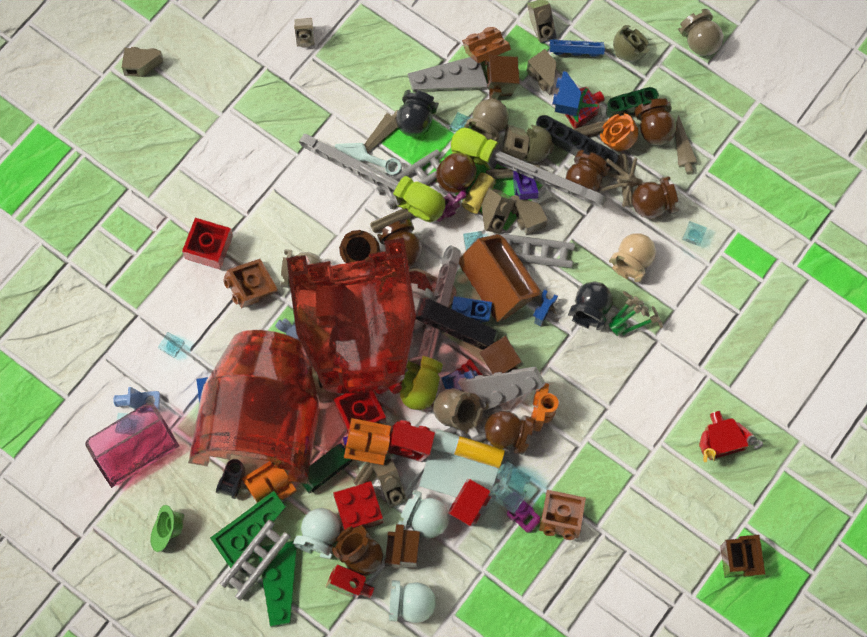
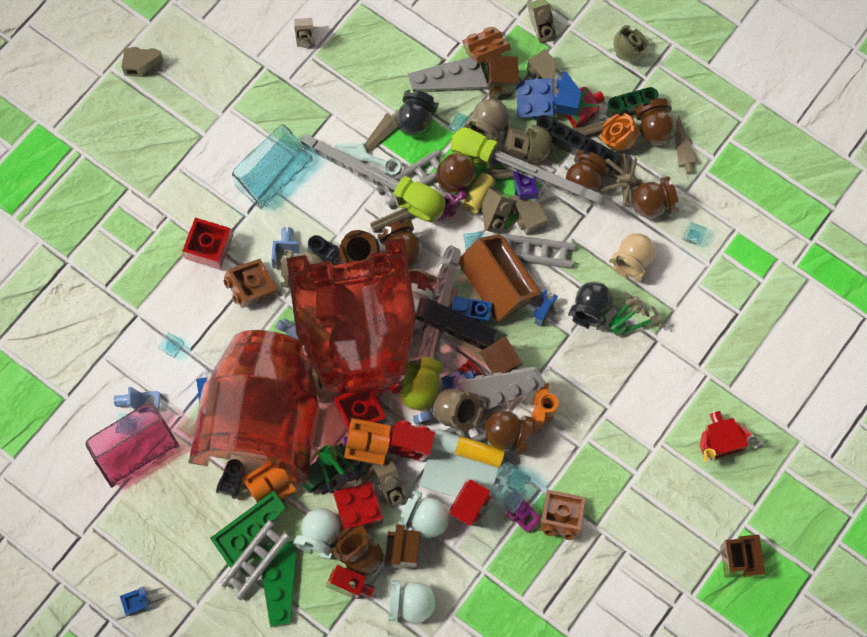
(135, 601): none -> blue tile
(167, 526): bright green piece -> none
(271, 167): none -> clear light blue windscreen
(285, 243): none -> medium blue bracket
(326, 252): none -> black piece
(327, 455): none -> plant
(422, 417): none -> medium blue tile
(535, 98): none -> blue plate
(576, 47): blue plate -> none
(703, 34): dark tan tile -> none

